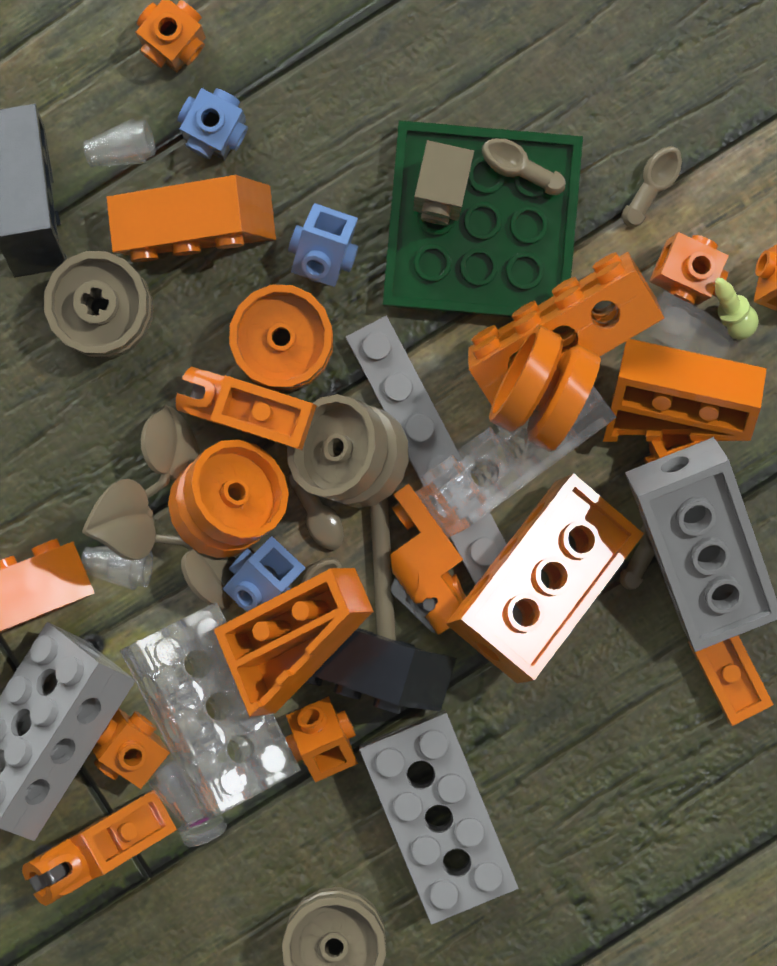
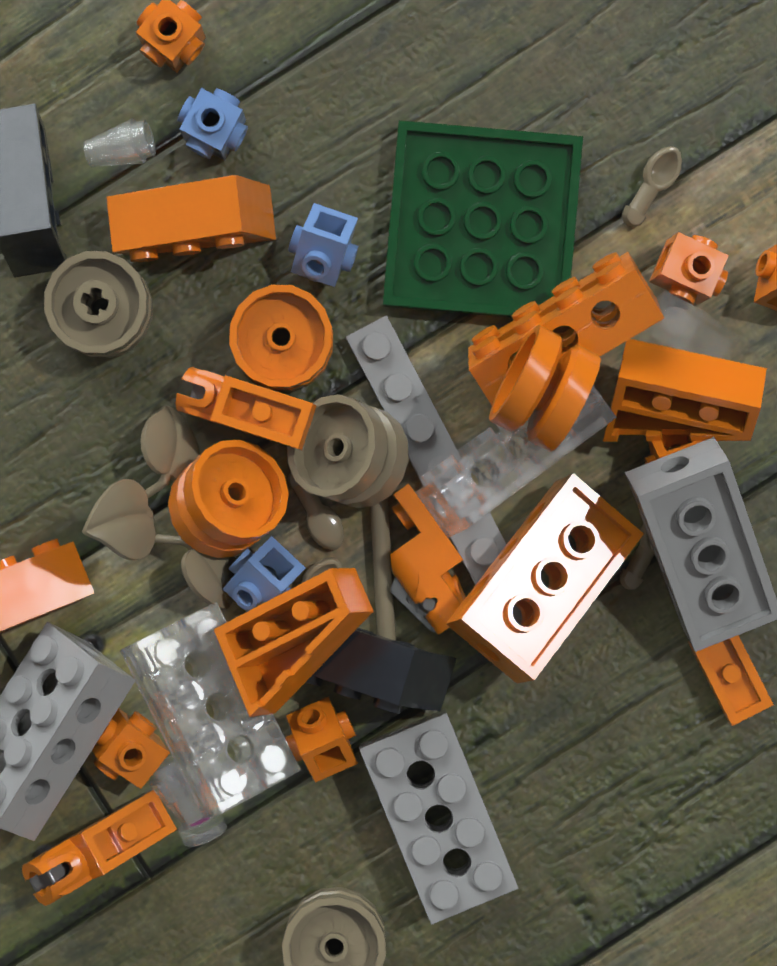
(108, 566): clear cone -> none
(442, 182): dark tan brick -> none
(511, 161): dark tan piece -> none
(735, 311): yellowish green bar -> none

